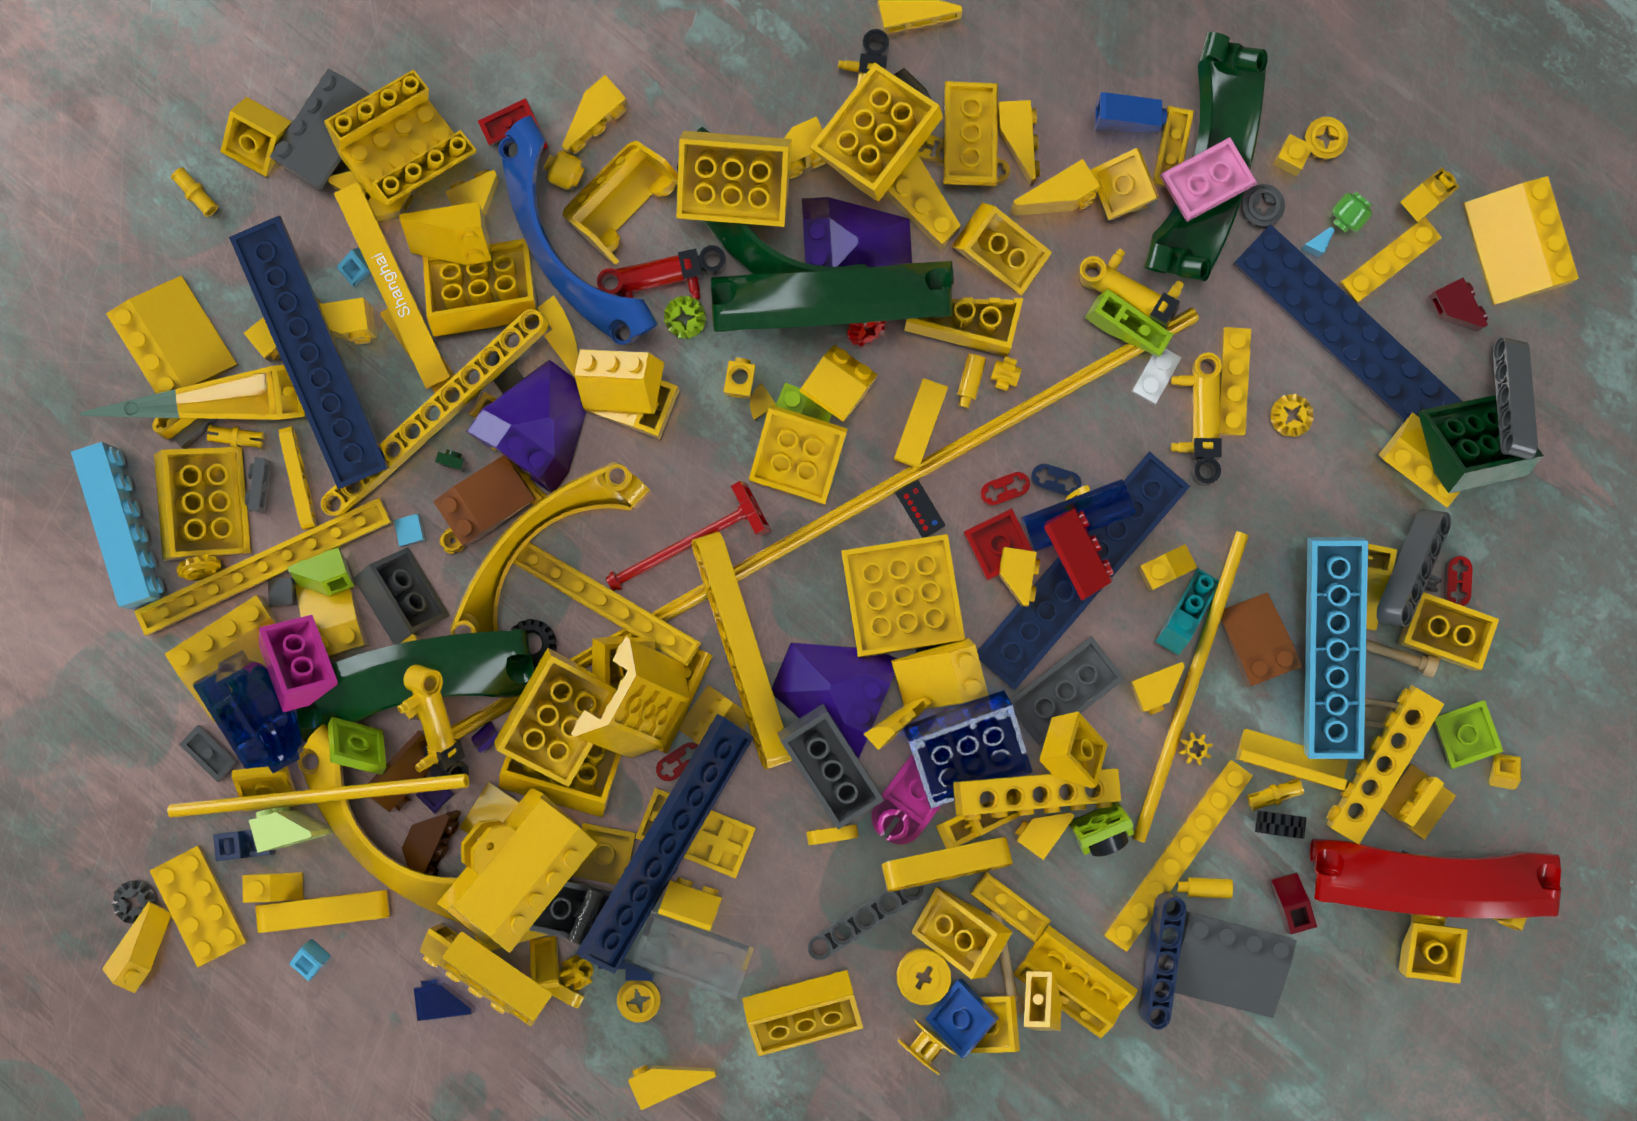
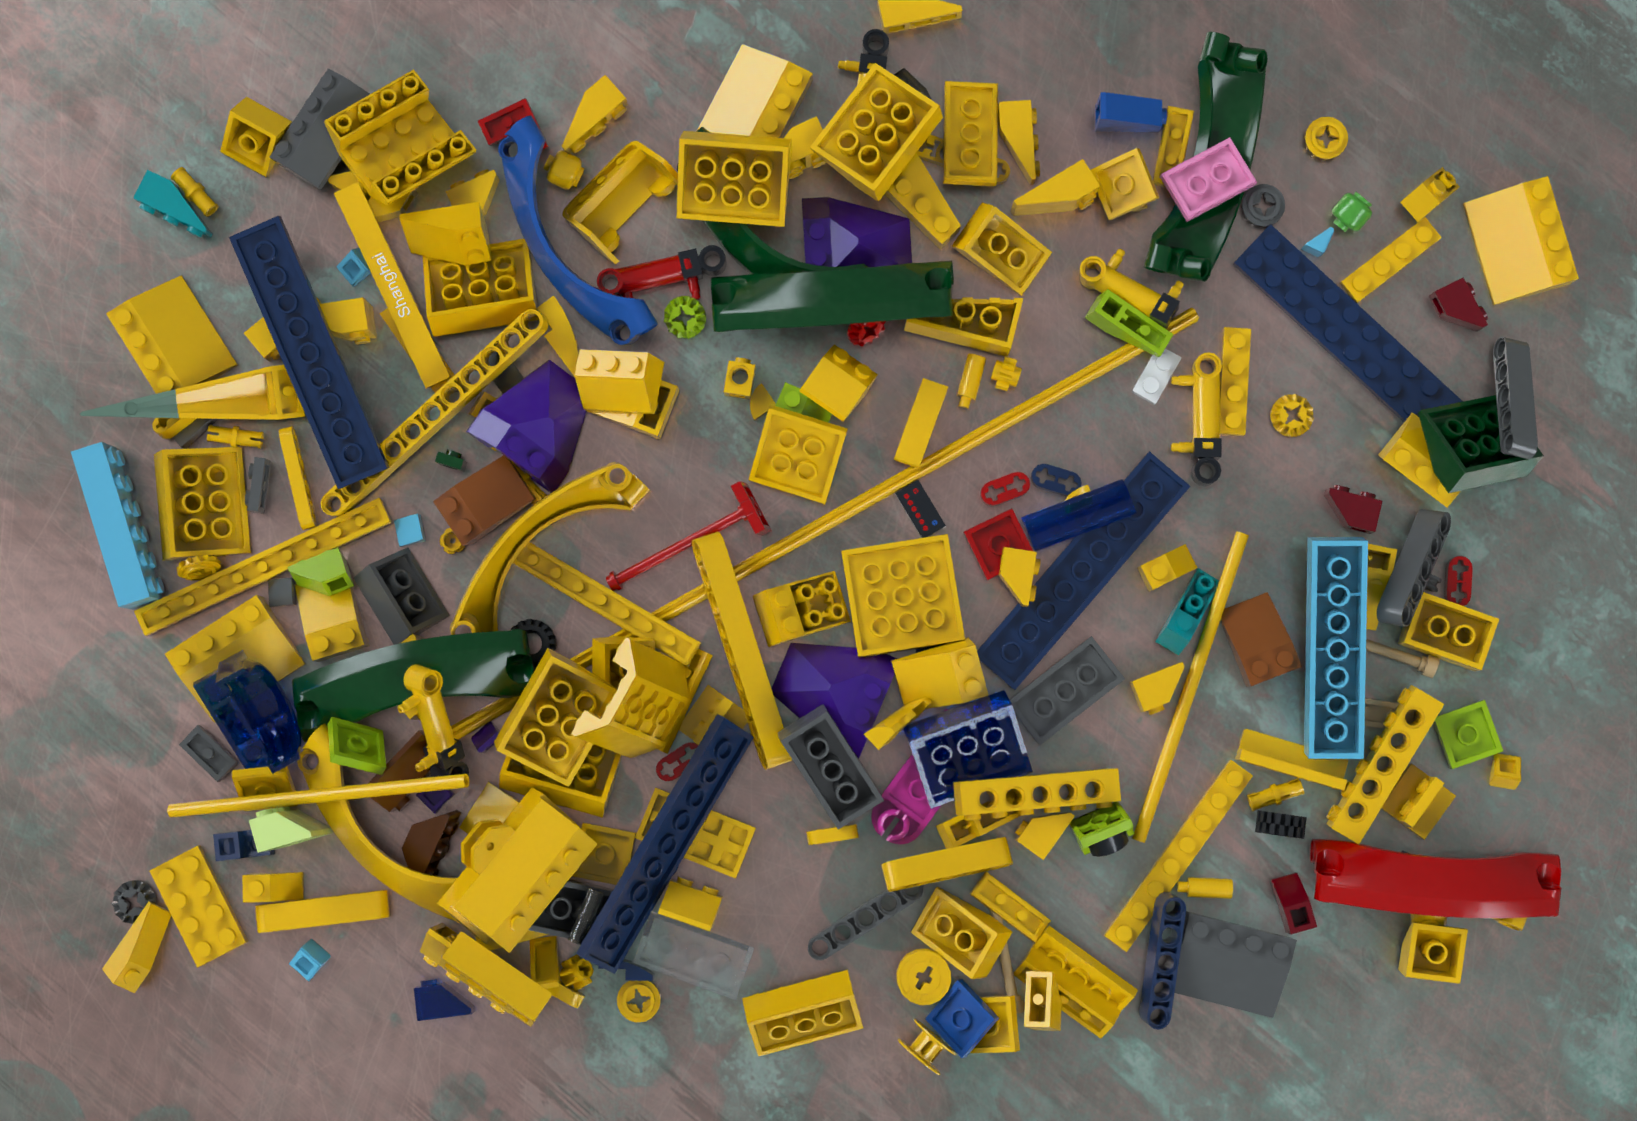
(165, 197): none -> teal slope
(296, 662): dark pink slope -> none
(662, 1082): yellow slope -> none
(757, 96): none -> yellow slope
(801, 608): none -> yellow slope
(1073, 750): yellow slope -> none
(1079, 552): red slope -> none
(1201, 753): yellow gear -> none
(1293, 155): yellow brick -> none
(1354, 510): none -> dark red slope

